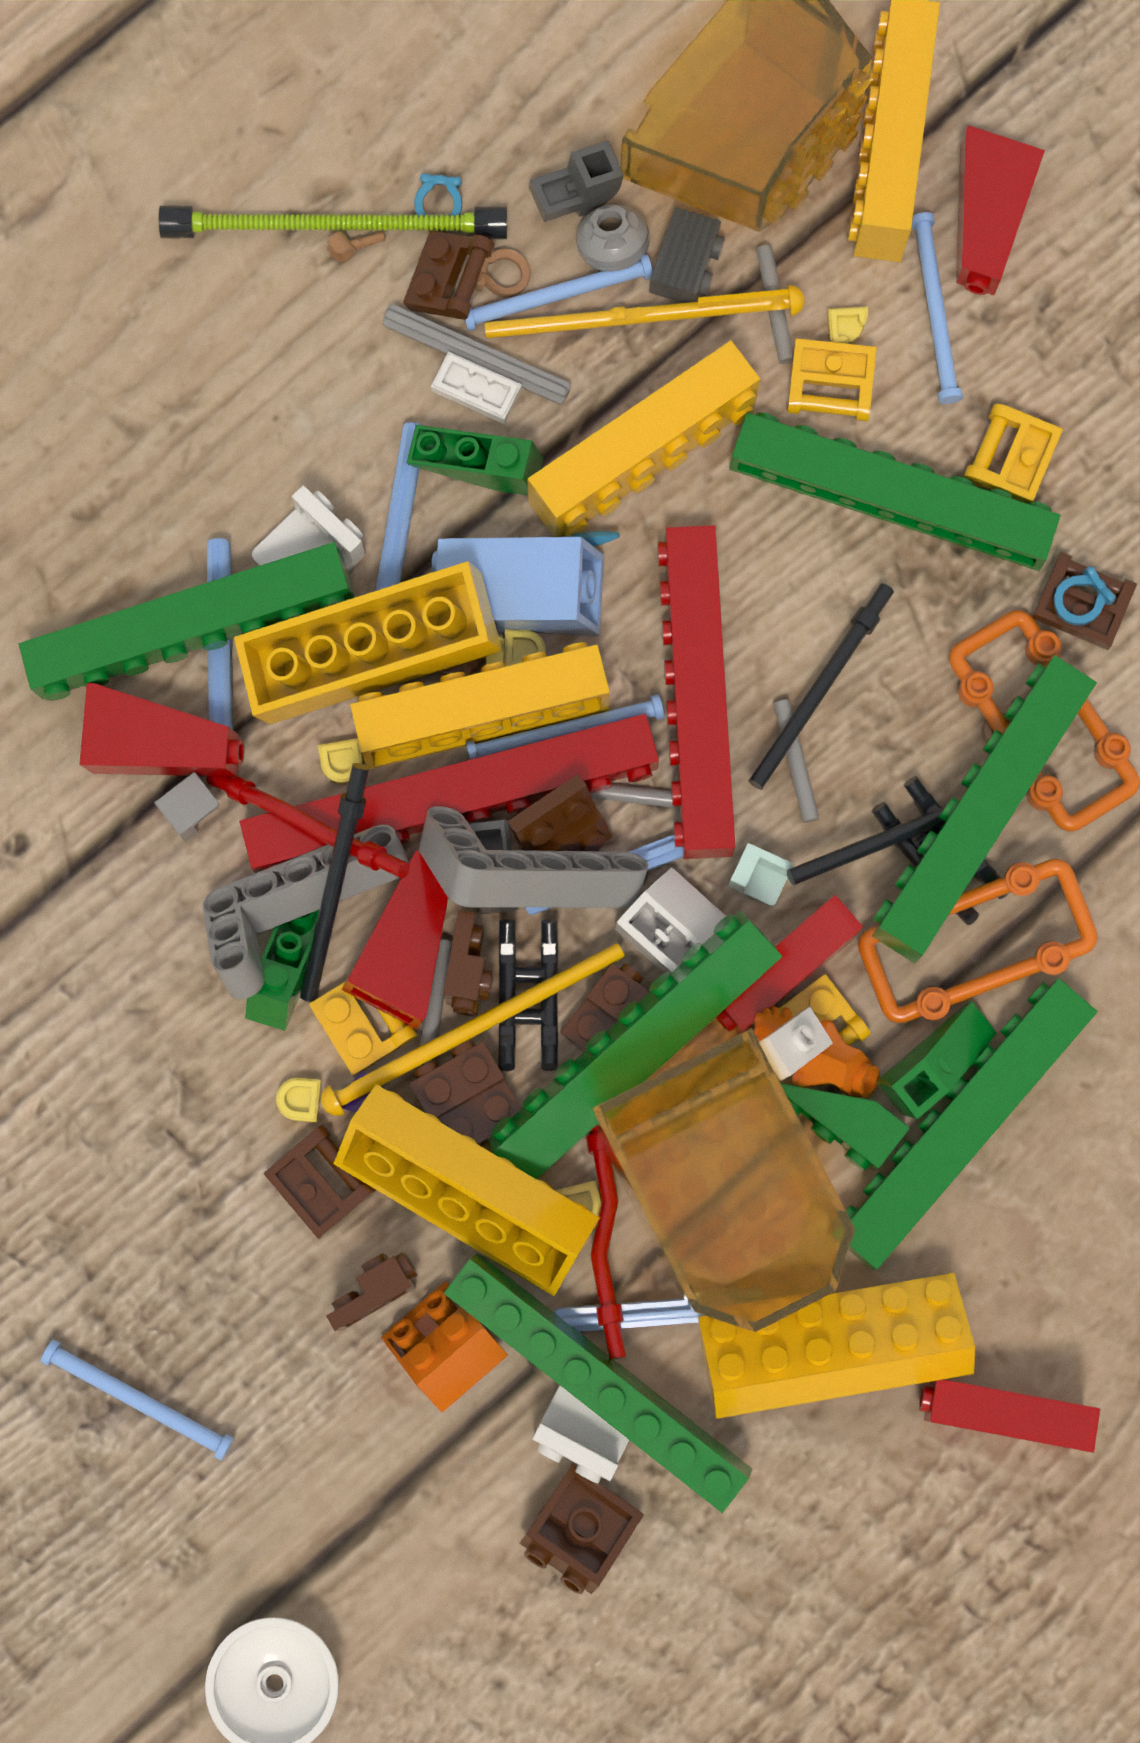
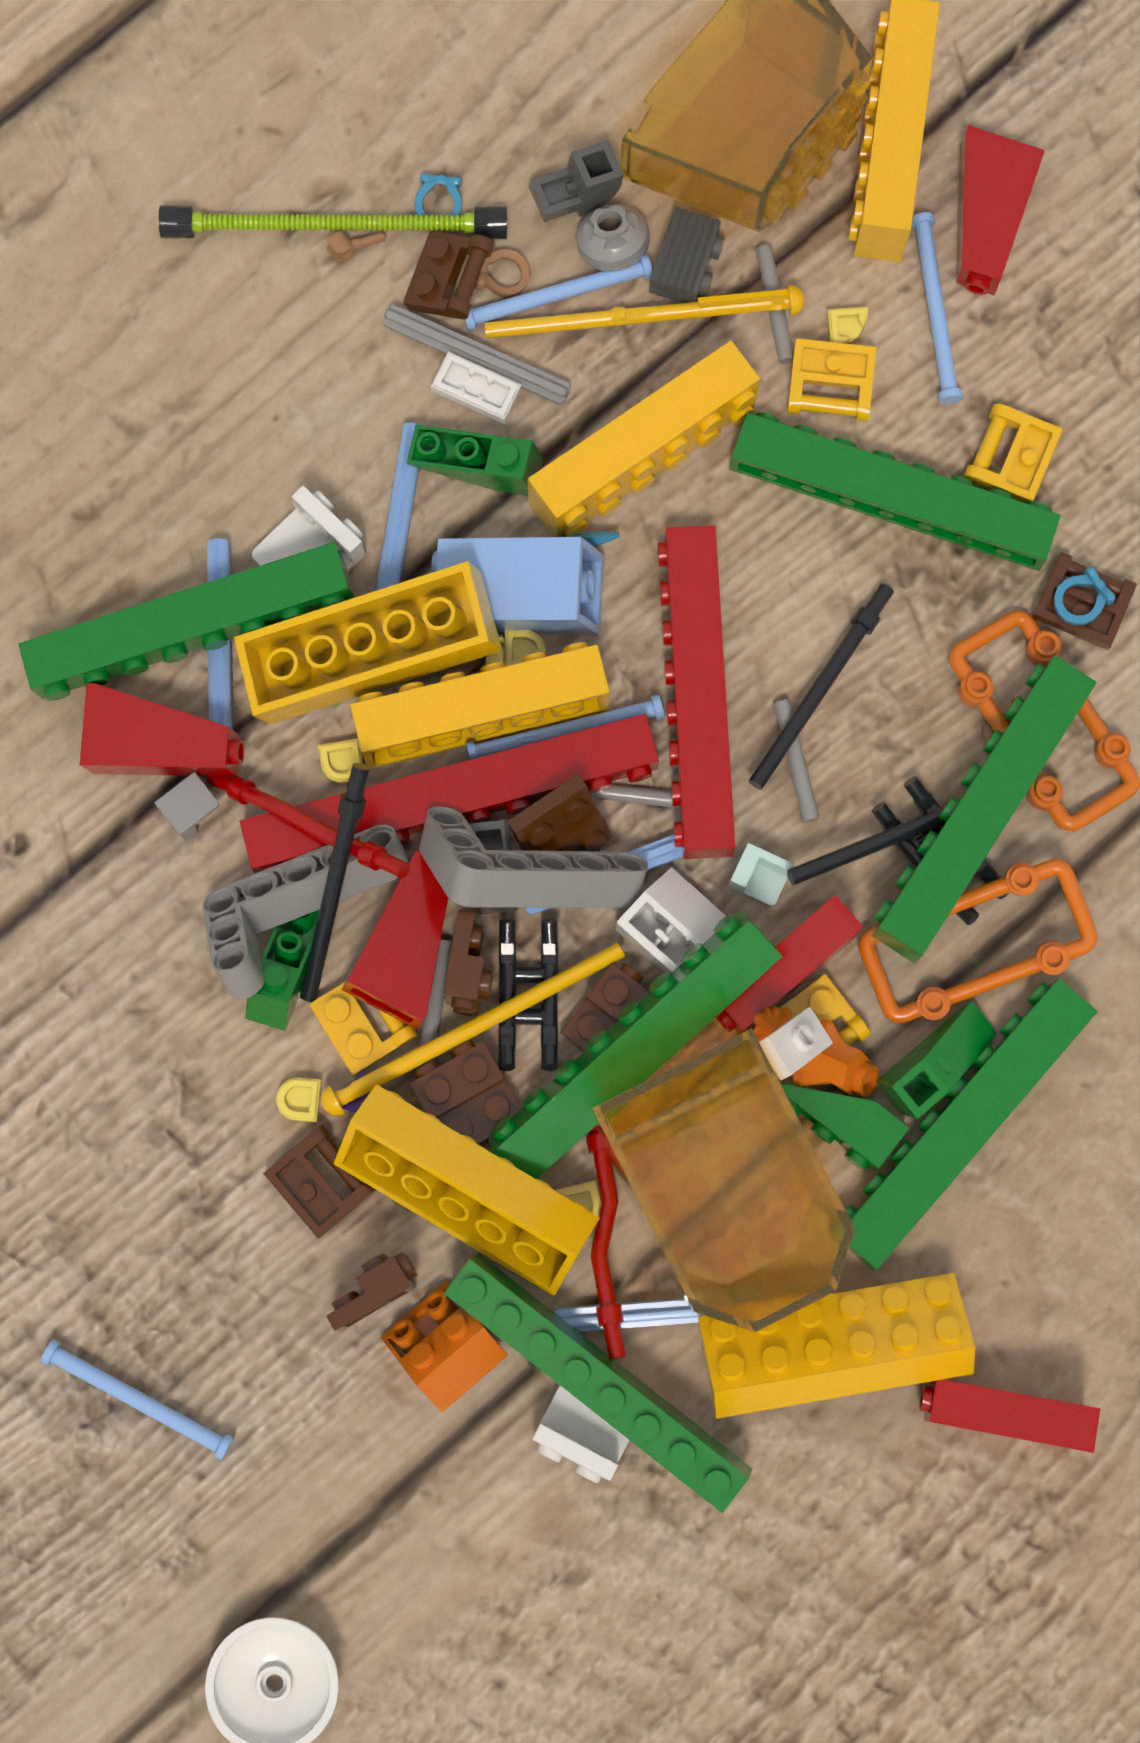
(580, 1531): reddish brown plate -> none

